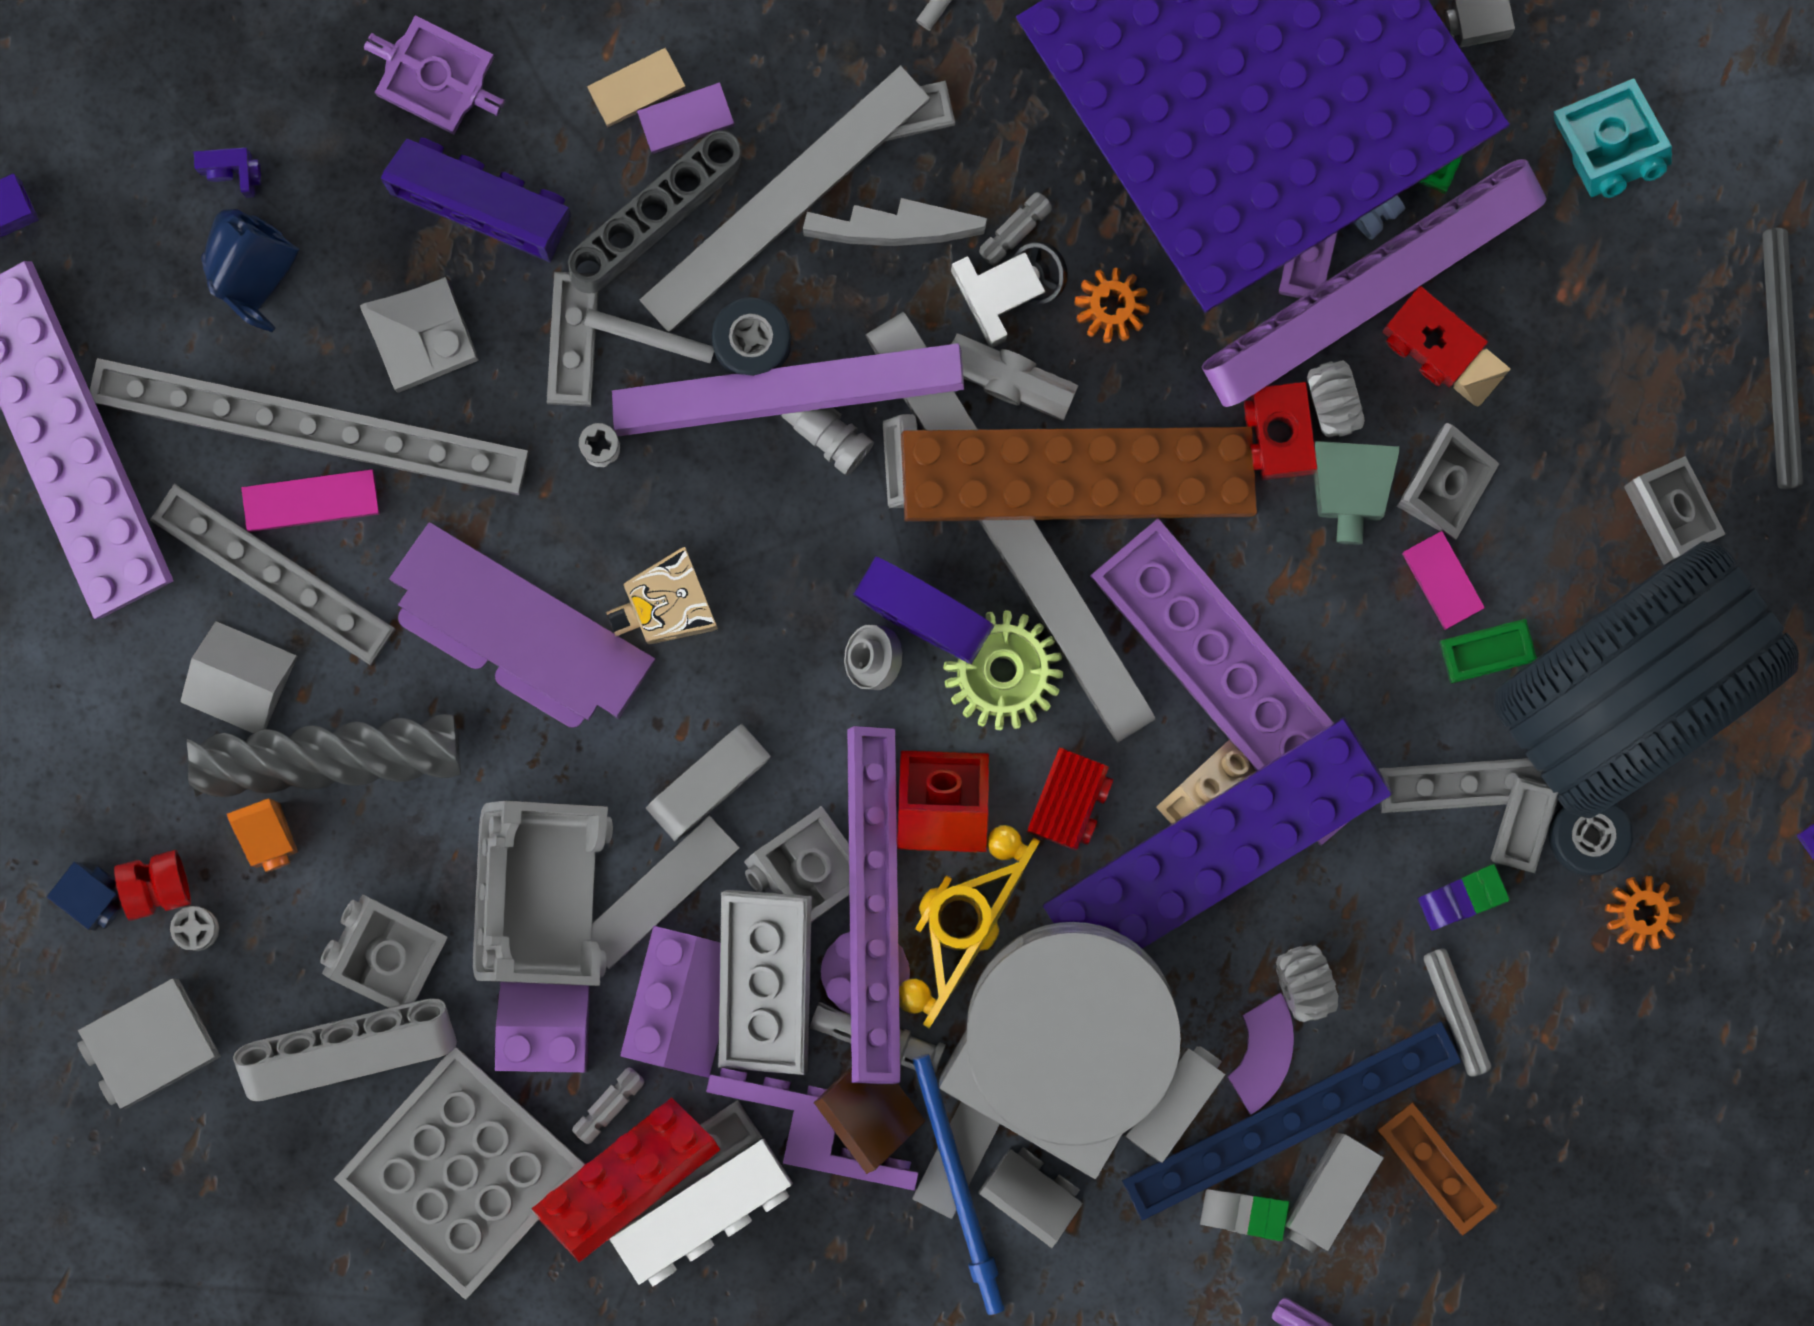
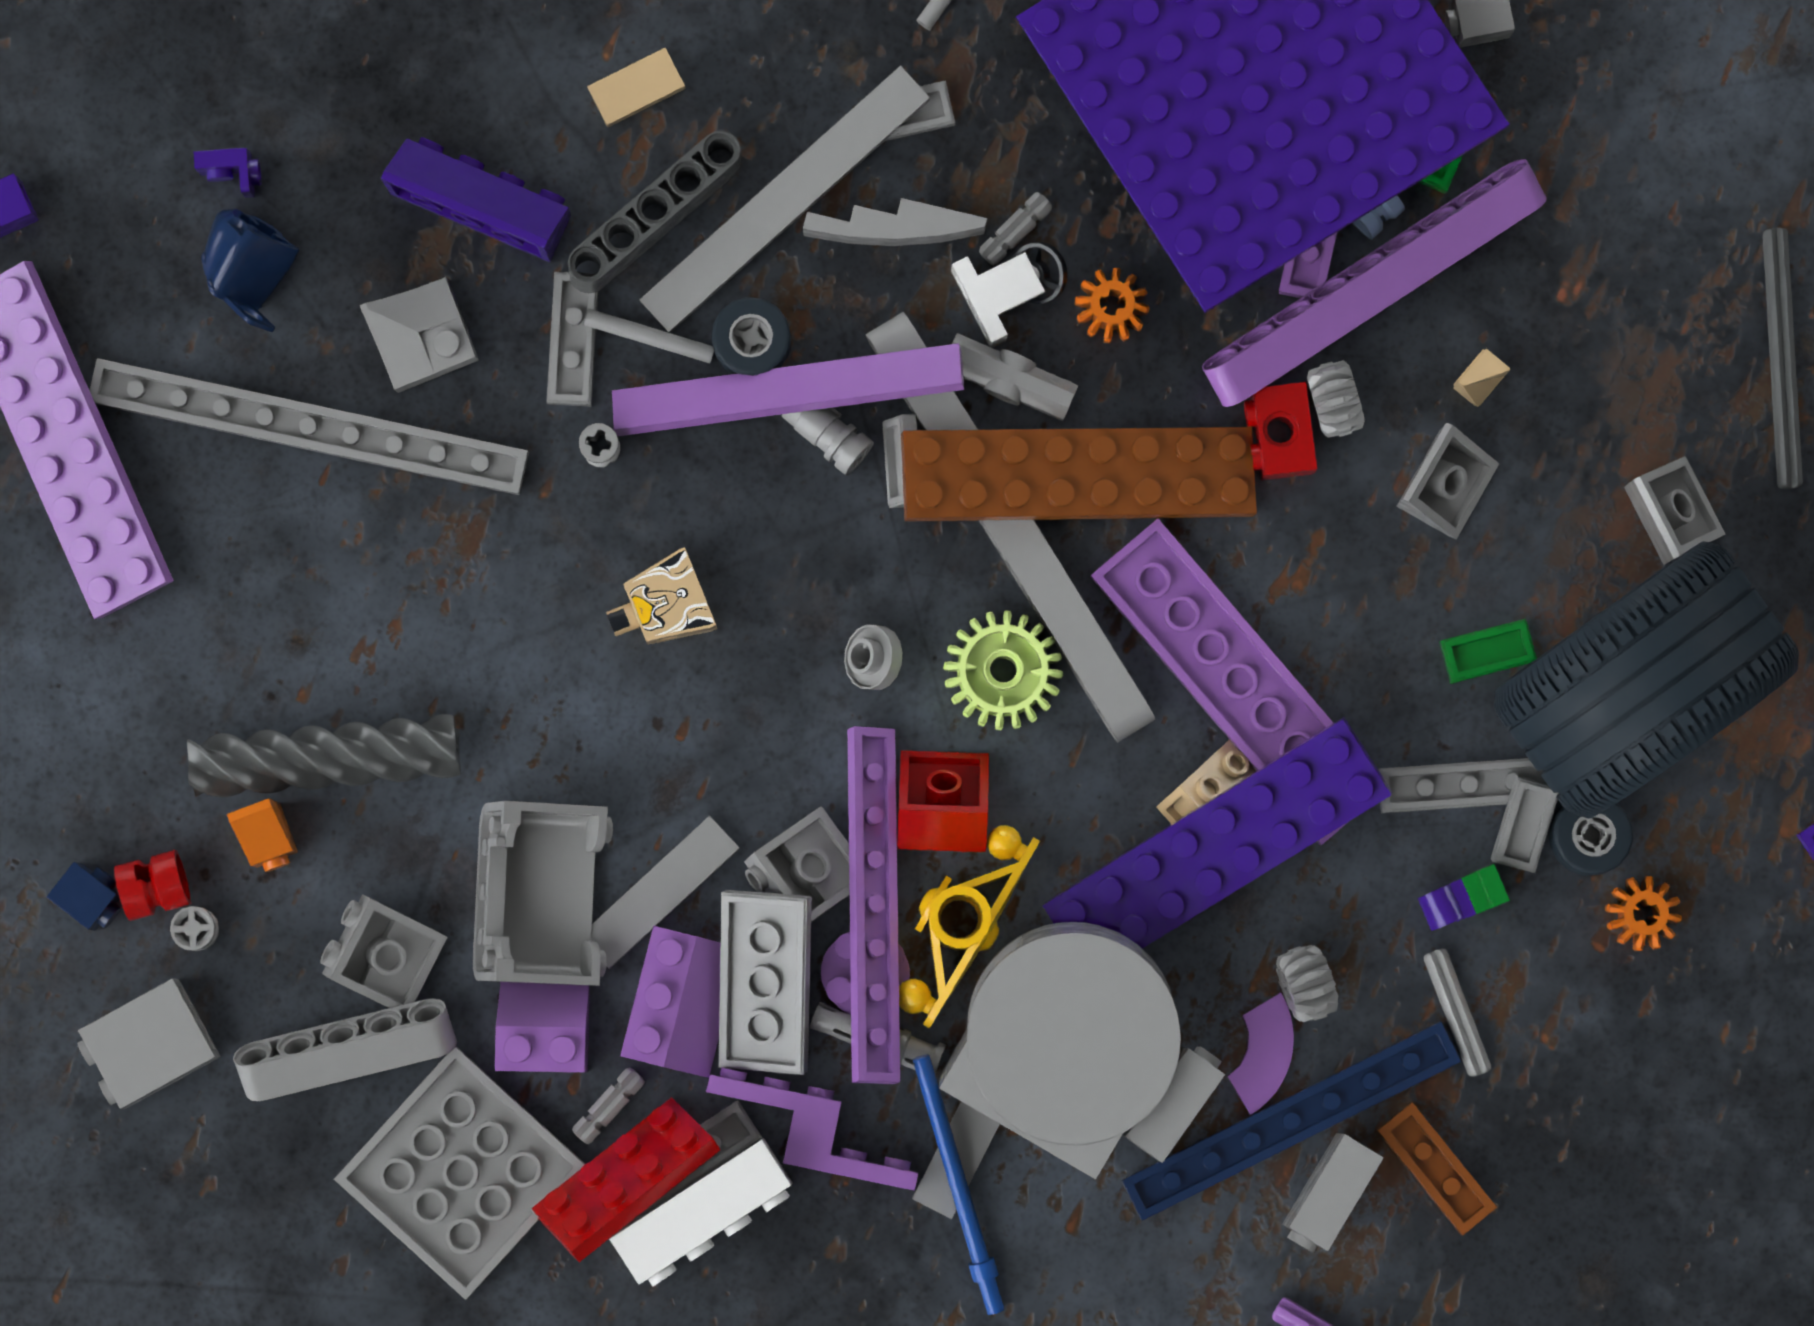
(237, 678): light grey slope -> none
(273, 574): light grey tile -> none
(310, 500): dark pink tile -> none
(434, 74): medium lavender plate -> none
(536, 641): medium lavender slope -> none
(685, 118): medium lavender tile -> none
(708, 782): light grey beam -> none
(869, 1118): reddish brown tile -> none
(923, 610): dark purple beam -> none
(1032, 1197): light grey slope -> none
(1069, 799): red brick -> none
(1245, 1214): leg -> none
(1353, 485): sand green torso -> none
(1428, 315): red brick -> none
(1443, 580): dark pink tile -> none
(1614, 139): teal plate -> none

